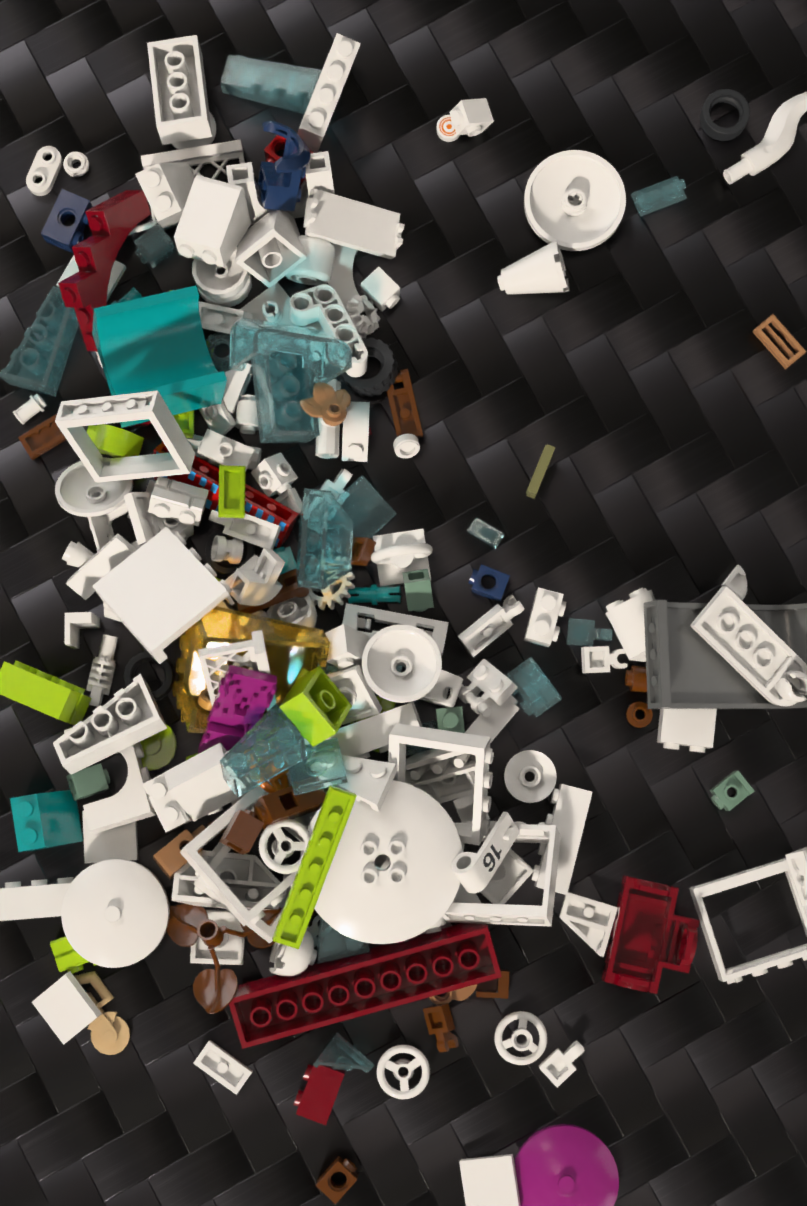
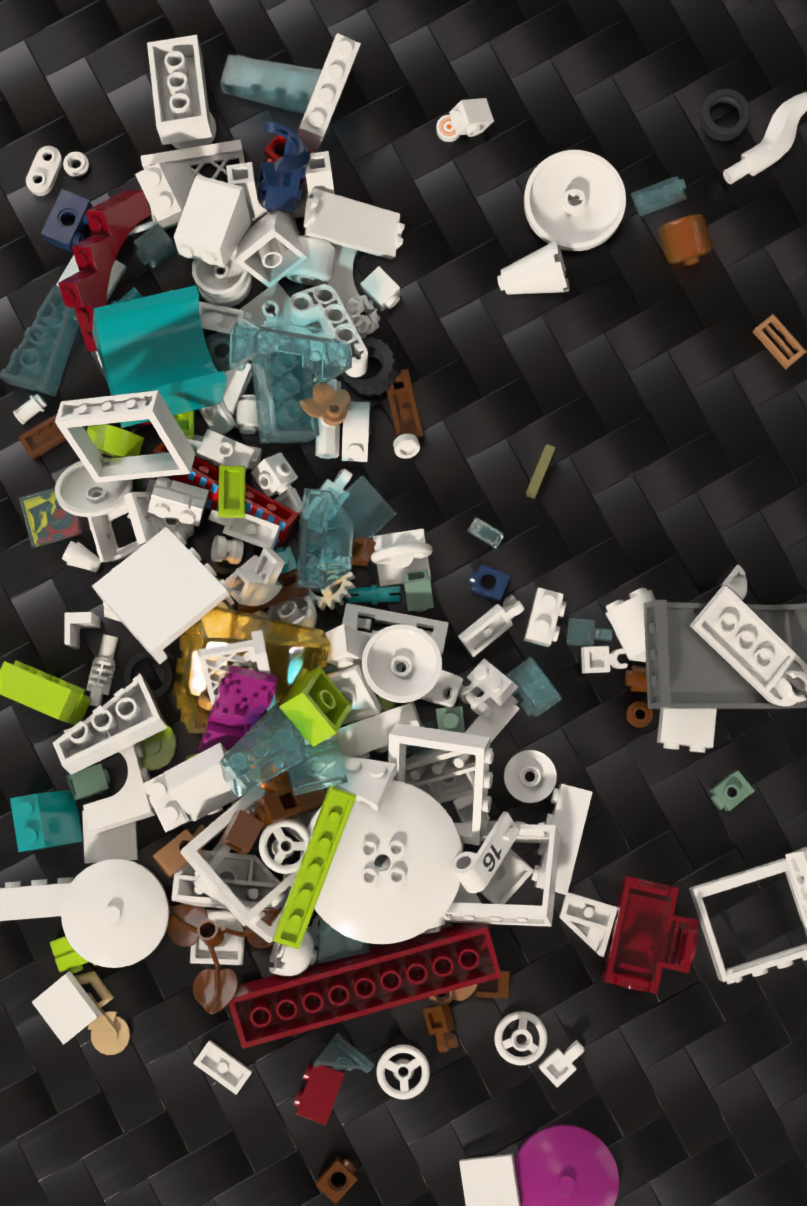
(47, 519): none -> clear light blue tile
(99, 565): white tile -> none
(685, 239): none -> clear orange head

